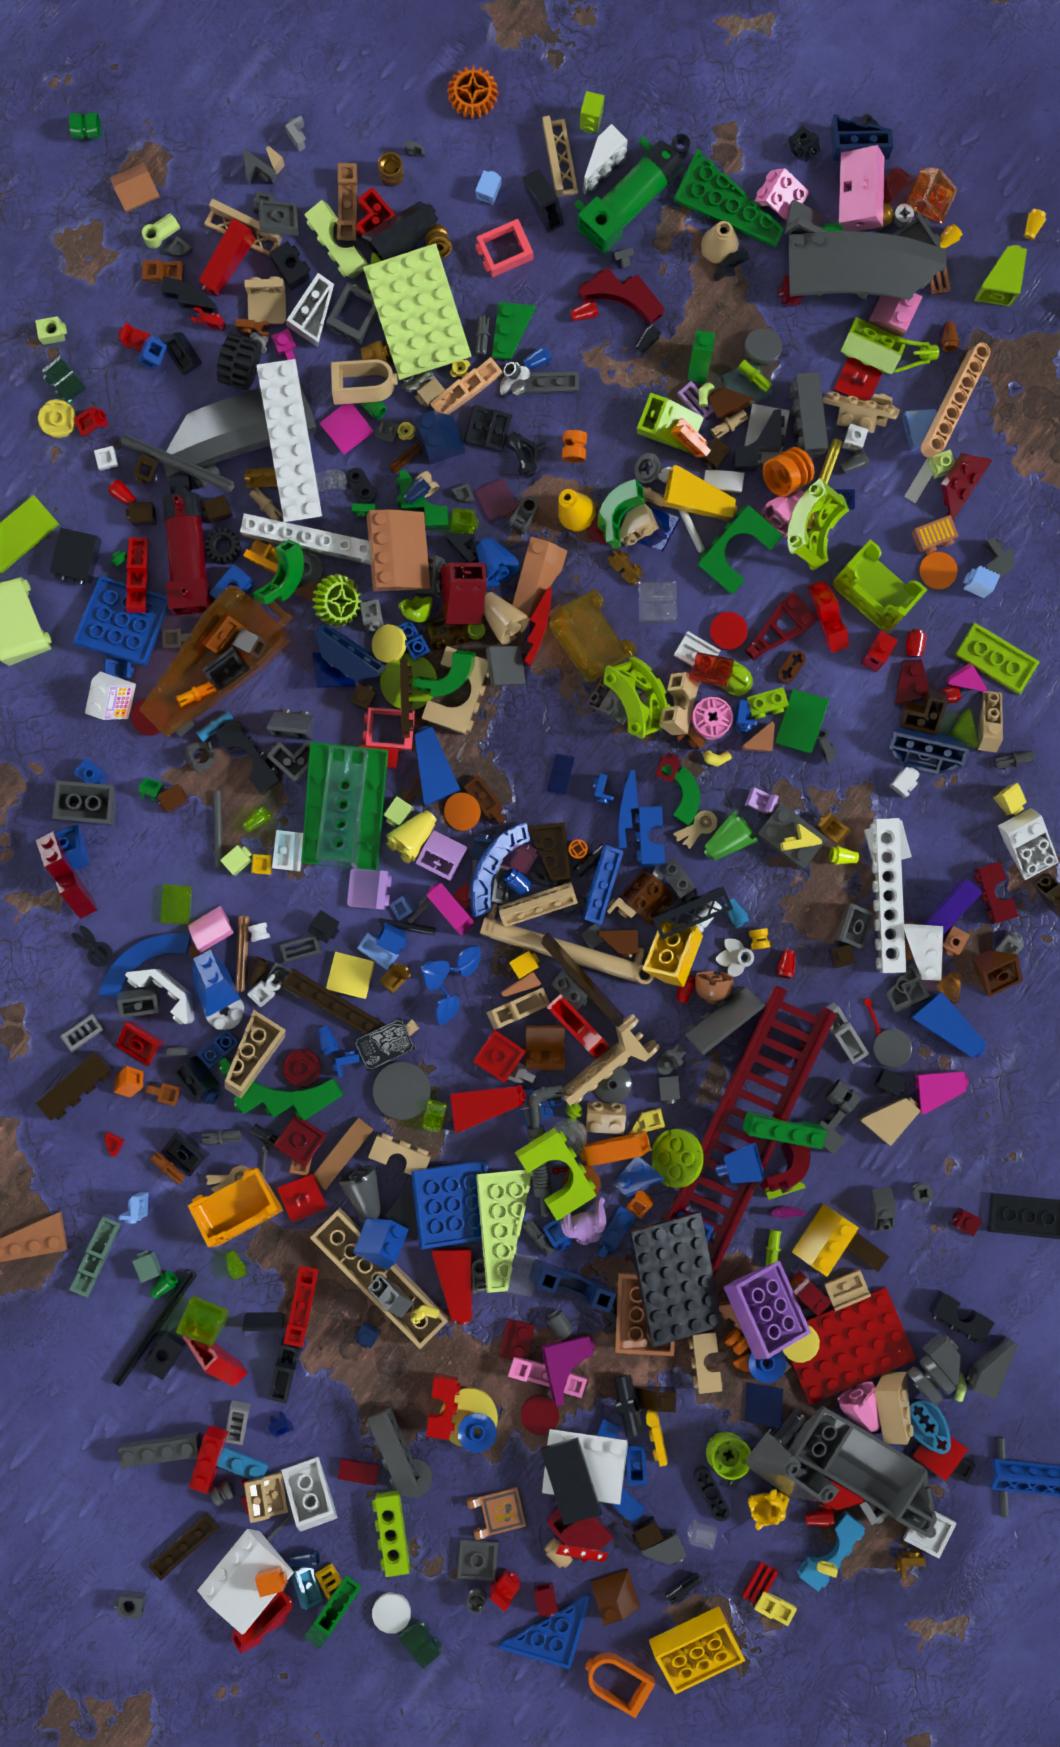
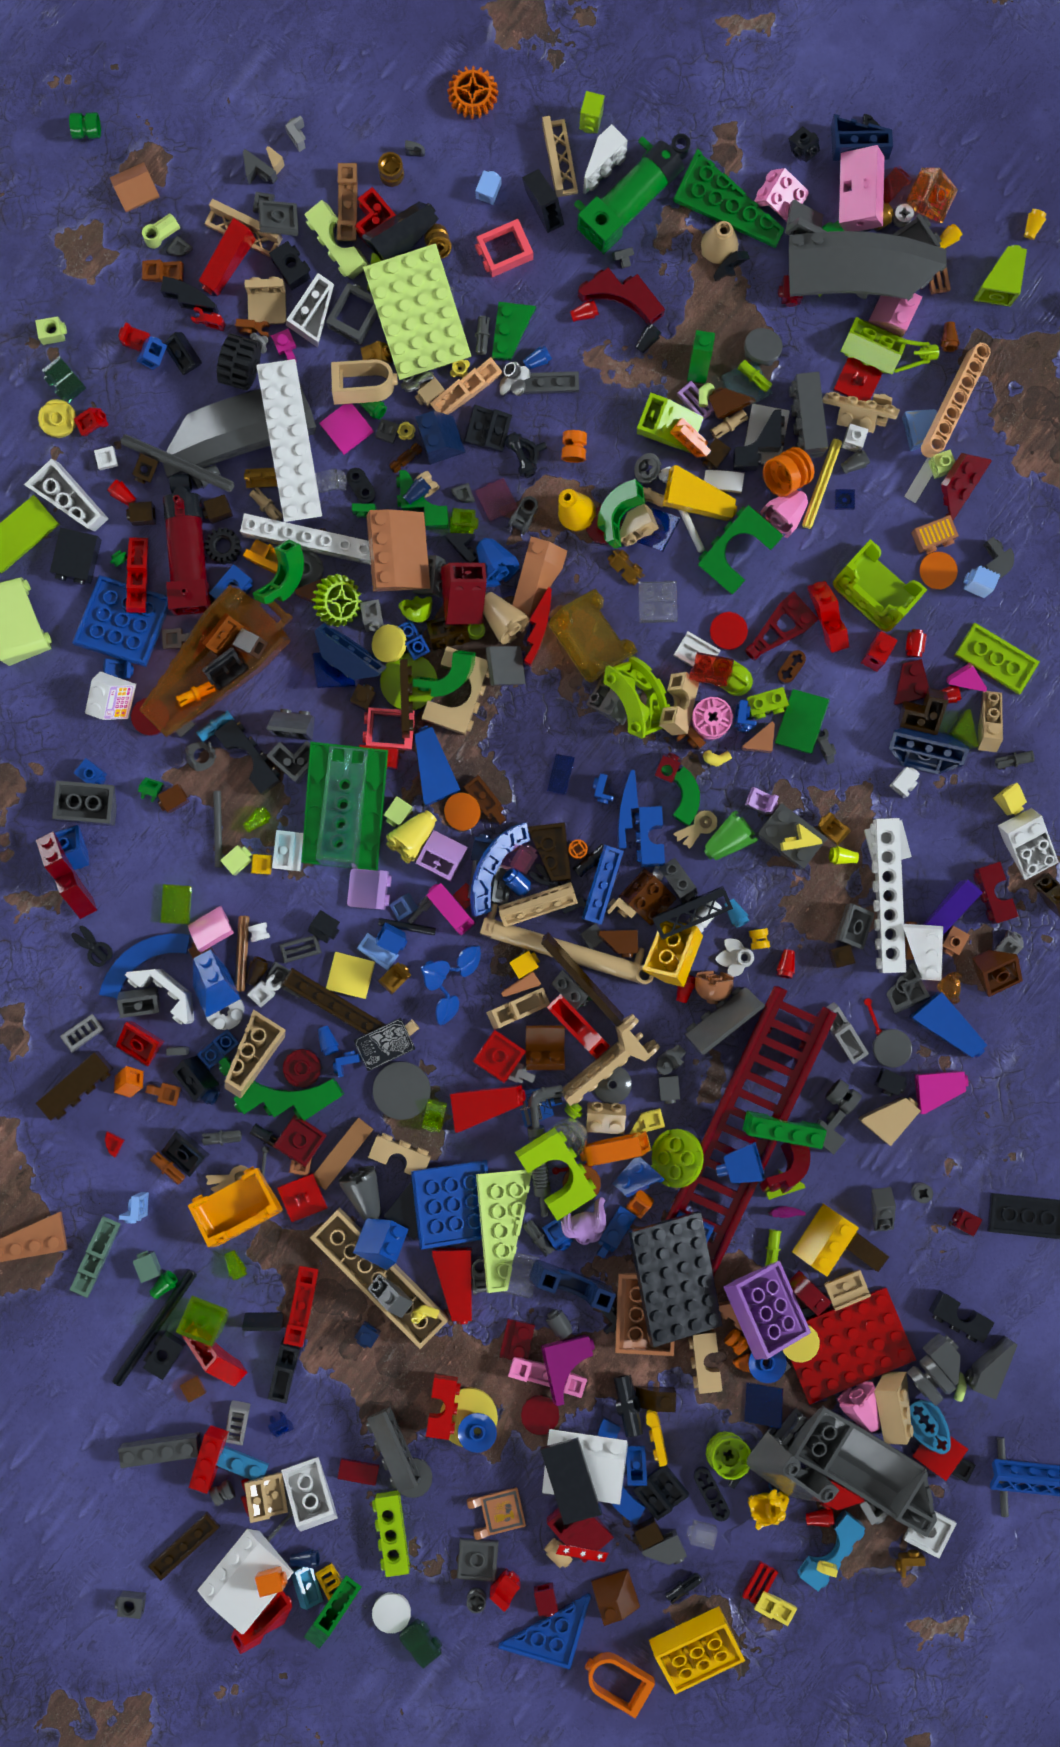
(64, 492): none -> white wedge
(193, 1389): none -> clear orange tile
(661, 1492): none -> black slope
(828, 511): lime fence -> none

